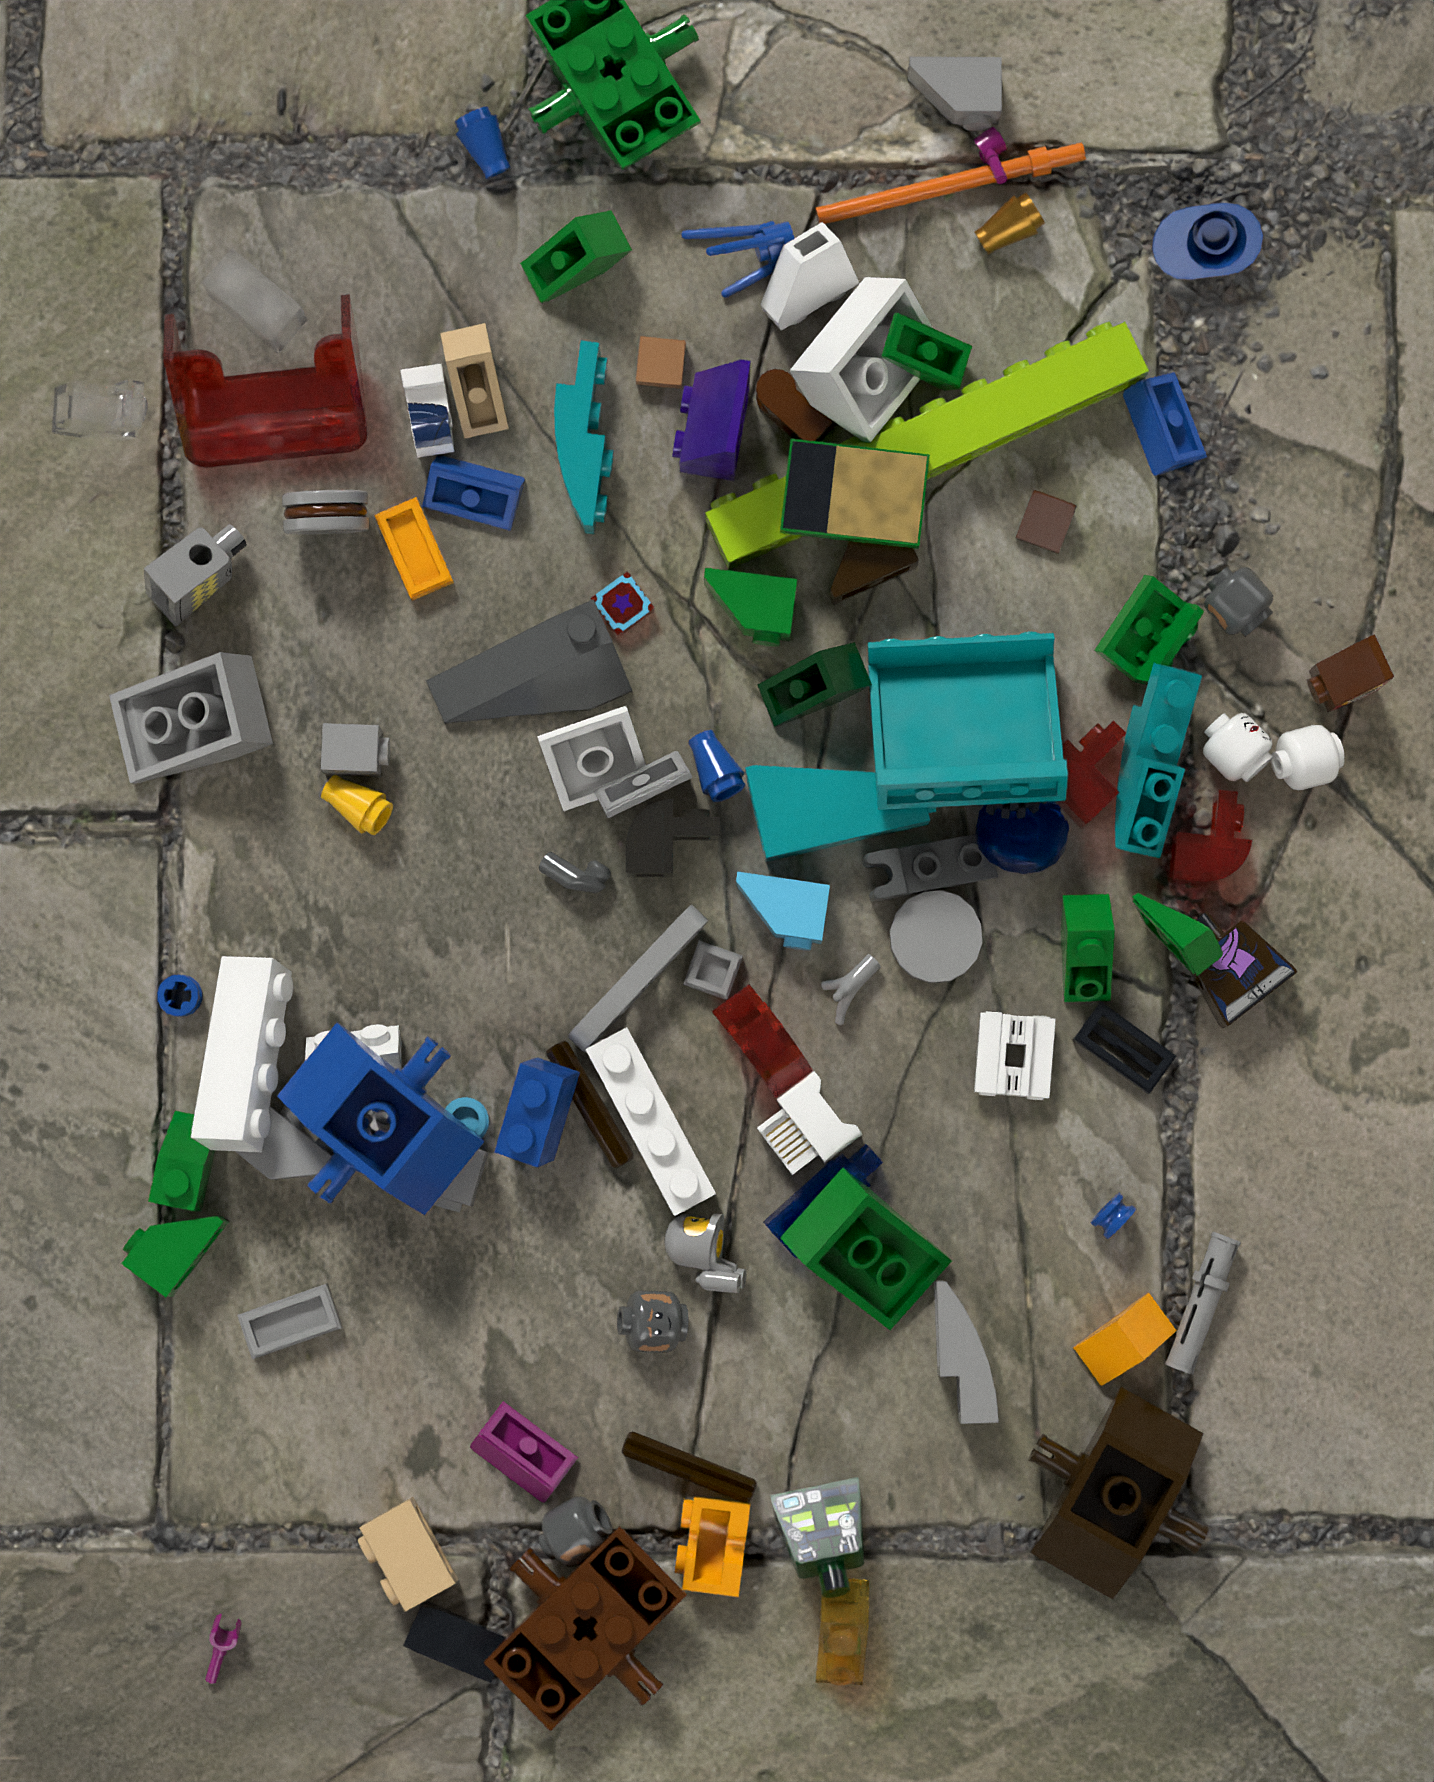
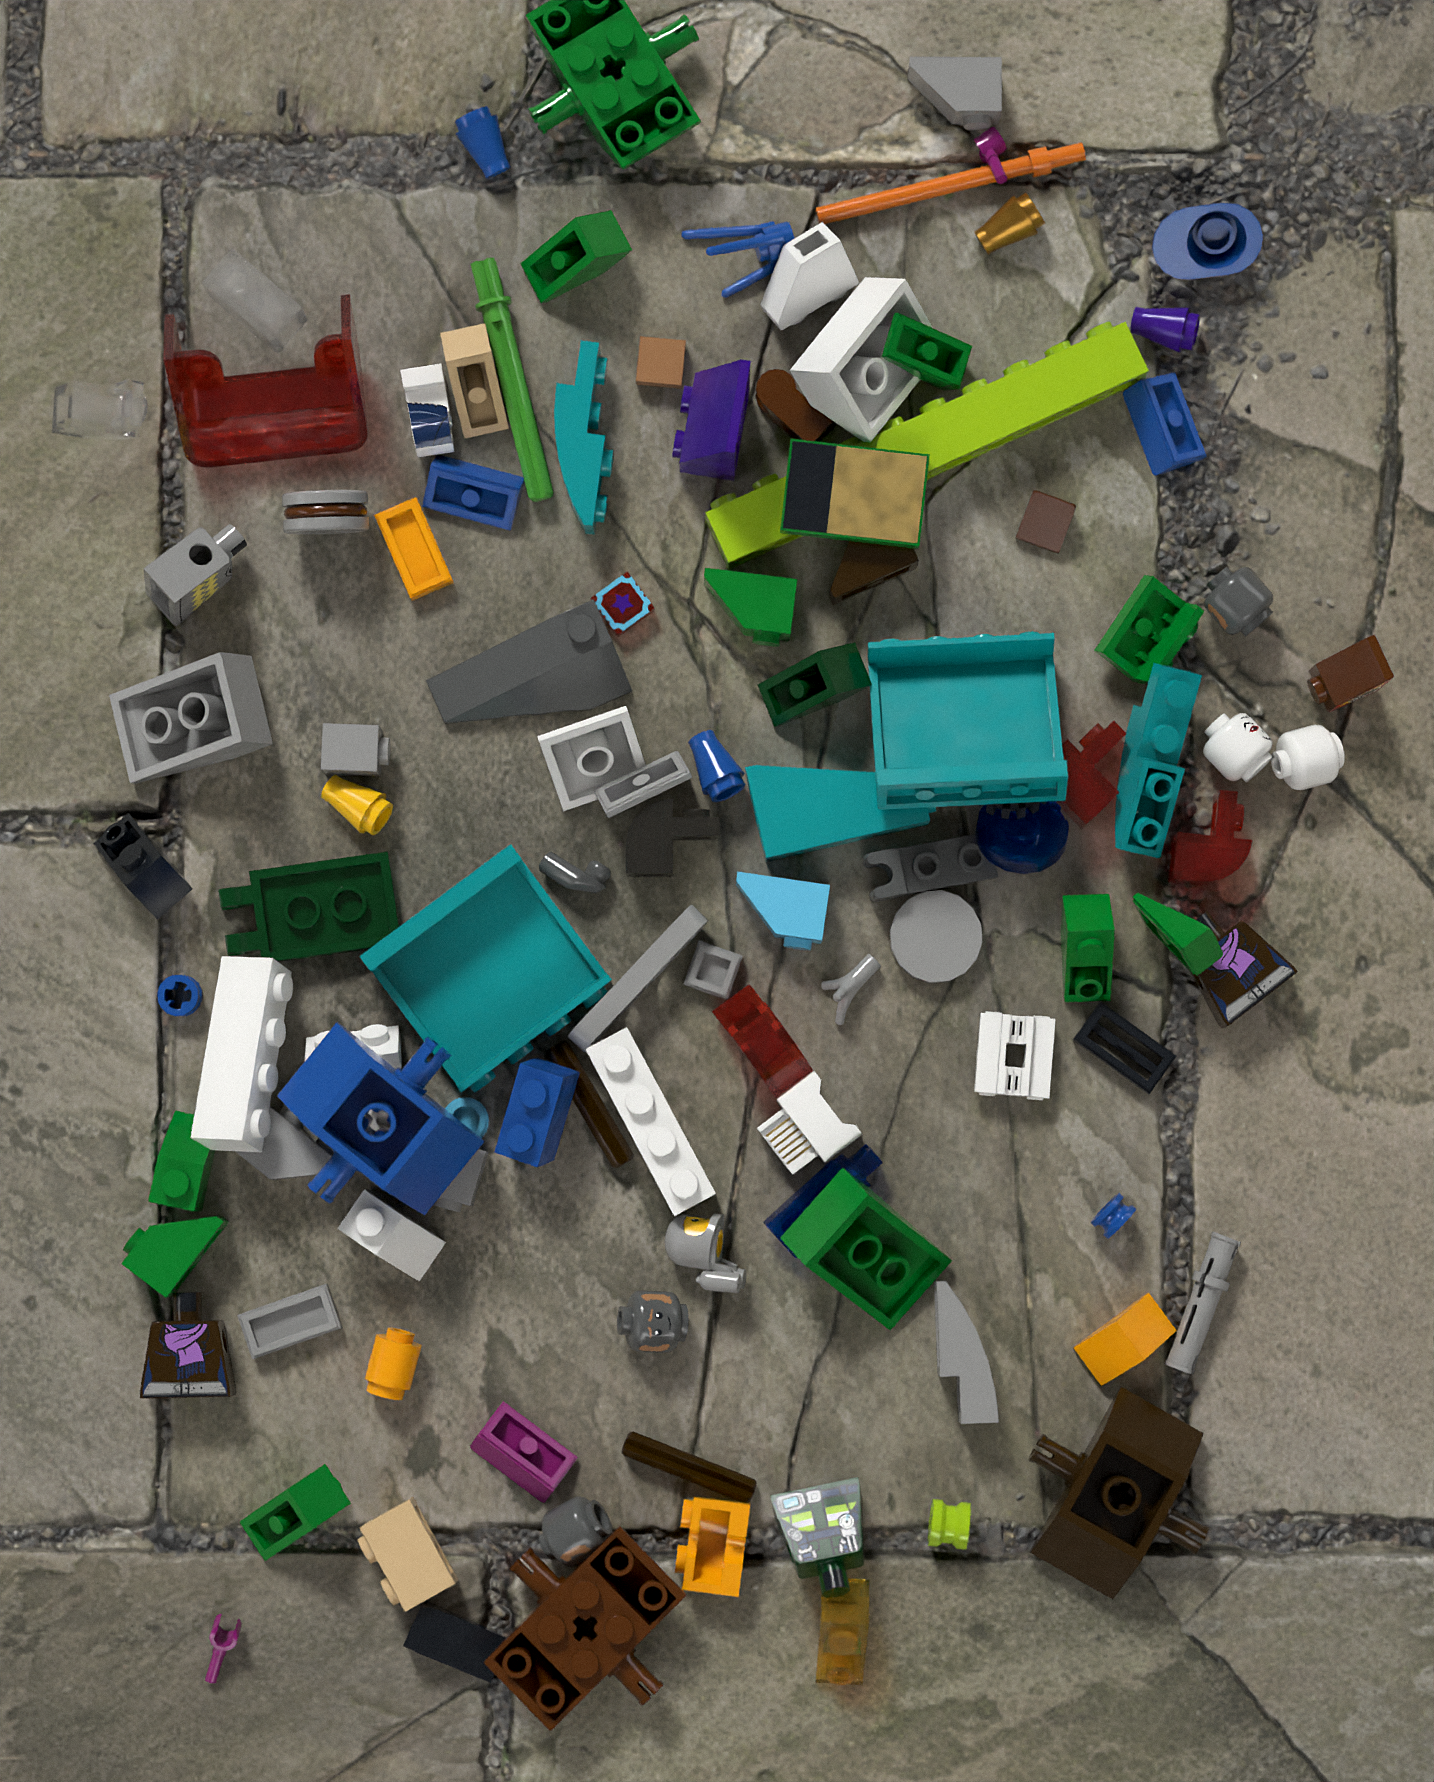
(142, 866): none -> black slope
(187, 1354): none -> torso
(295, 1512): none -> green slope
(315, 908): none -> dark green tile
(391, 1235): none -> white slope
(392, 1364): none -> light orange brick
(487, 969): none -> teal panel
(512, 379): none -> bright green axle
(949, 1524): none -> lime wheel
(1167, 326): none -> dark purple cone

